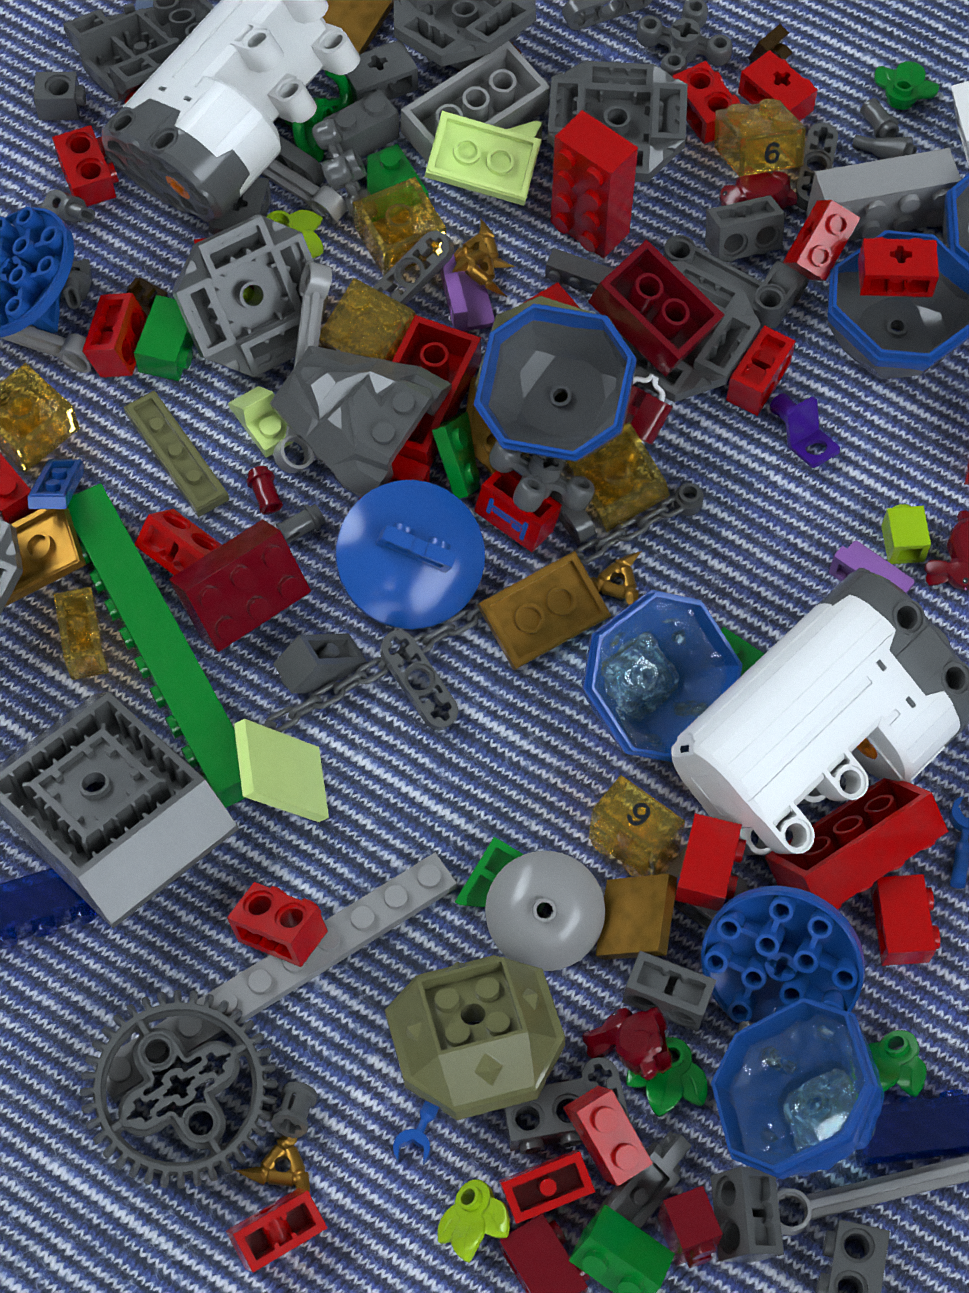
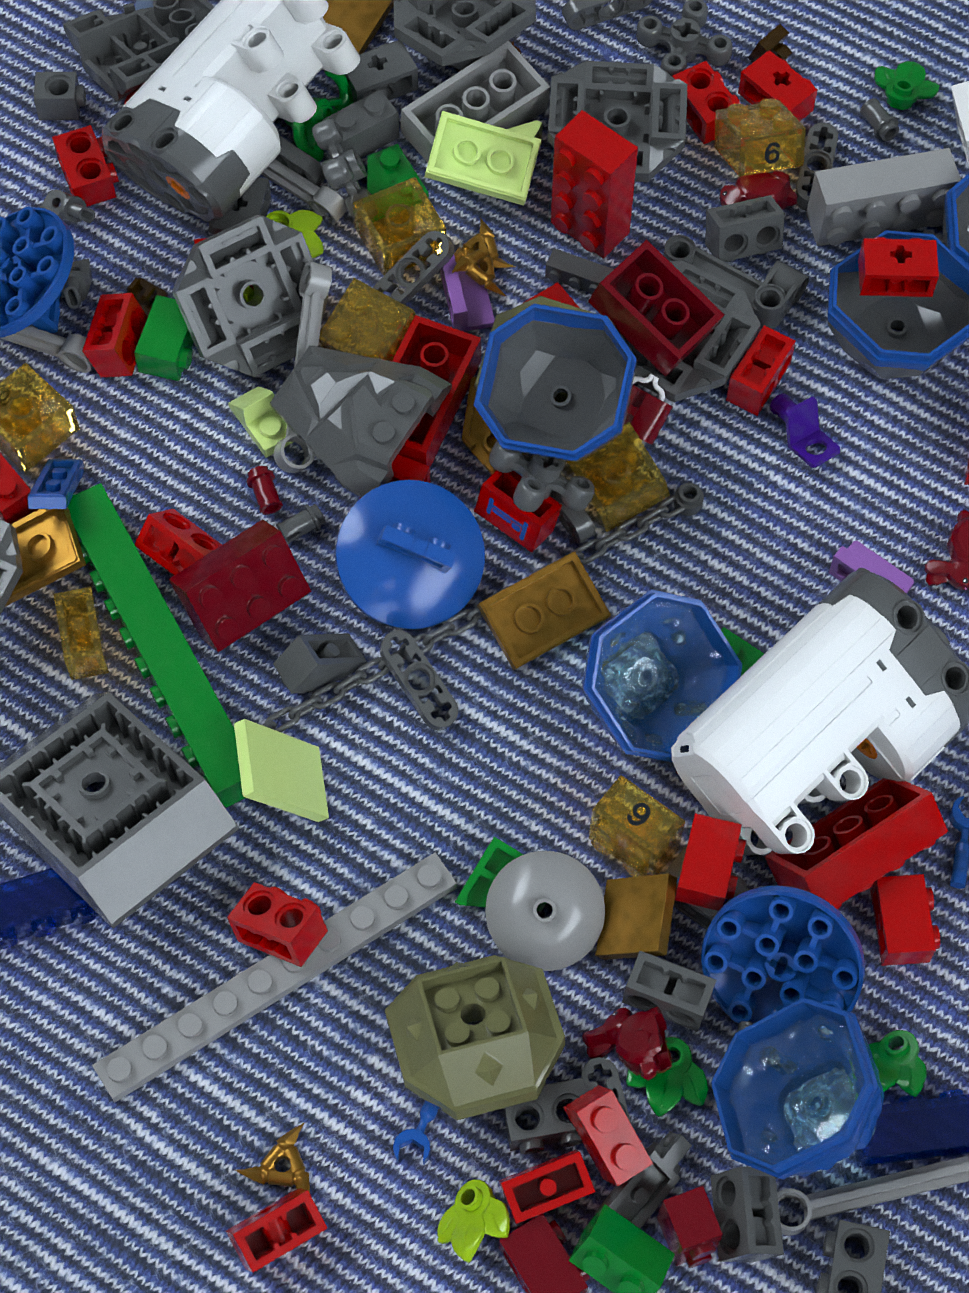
(140, 1023): dark grey gear -> none
(176, 453): olive tile -> none
(294, 1109): dark grey bush -> none
(458, 454): green wing -> none
(624, 571): pearl gold piece -> none
(821, 240): red brick -> none
(885, 147): dark grey cone -> none
(906, 534): lime brick -> none

